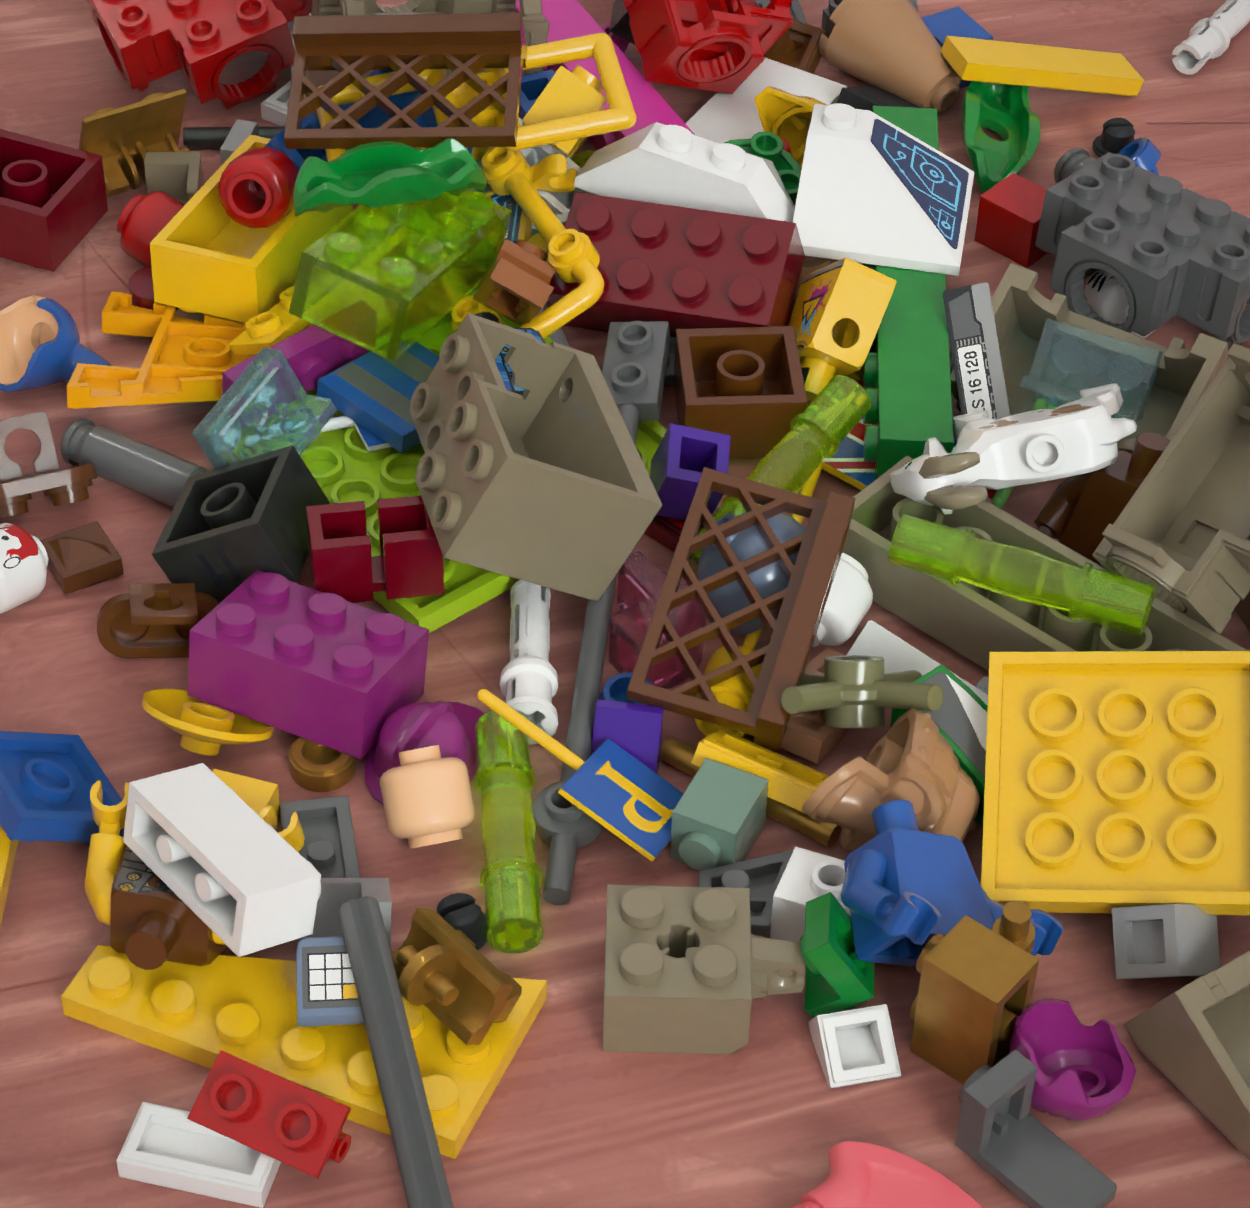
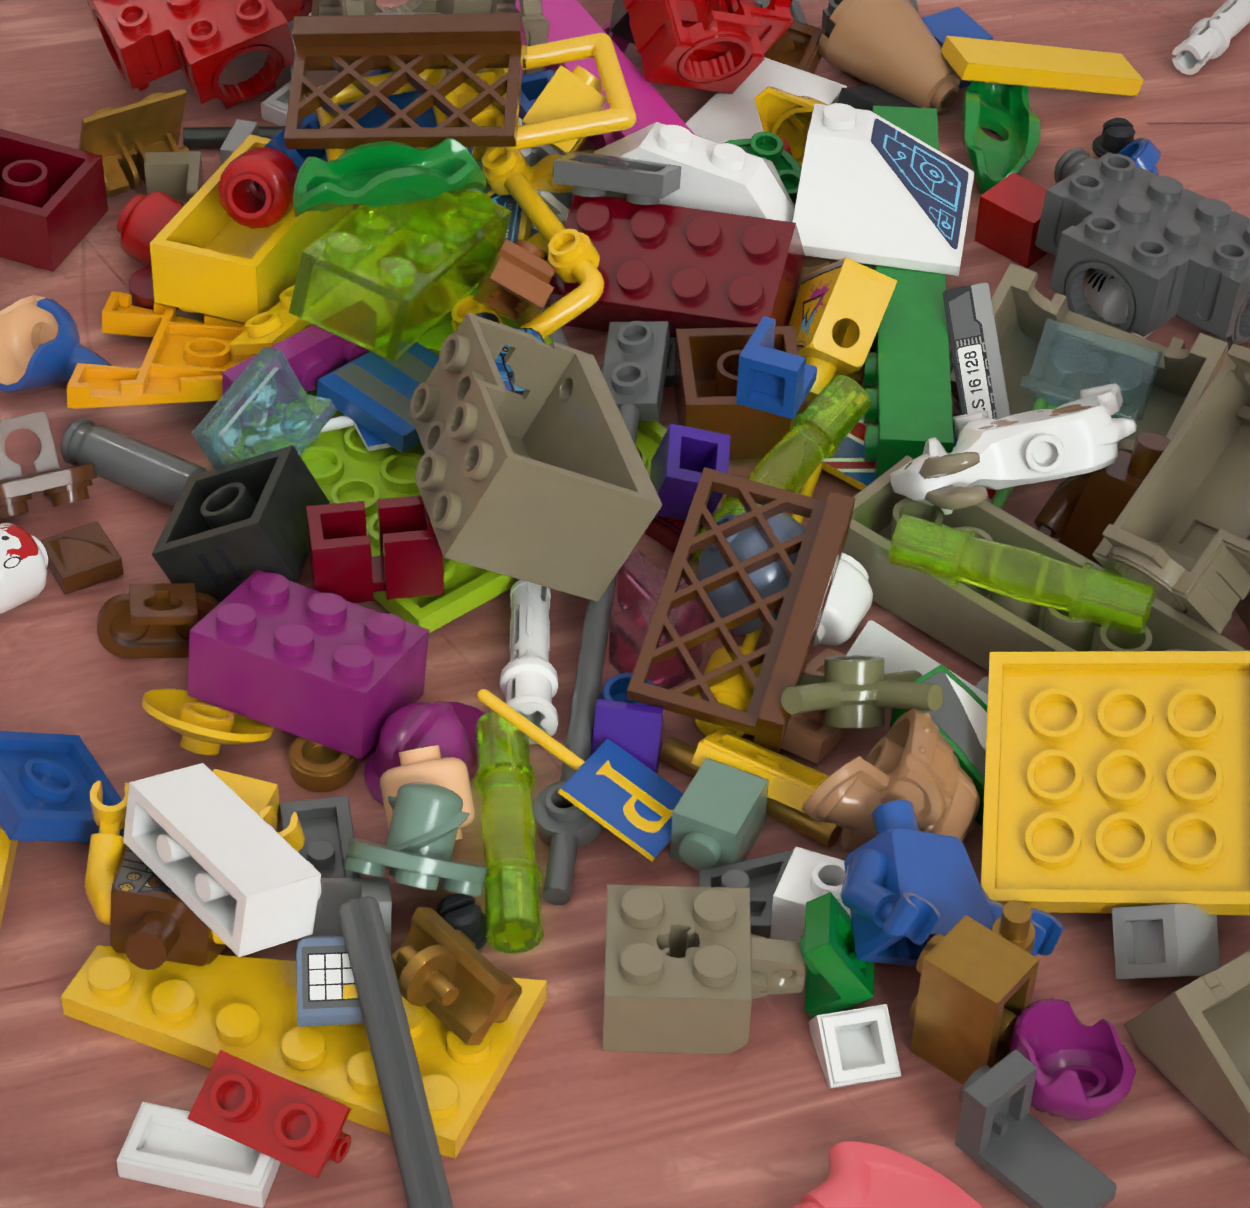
(420, 843): none -> sand green plate
(595, 174): none -> dark grey plate
(771, 377): none -> blue panel

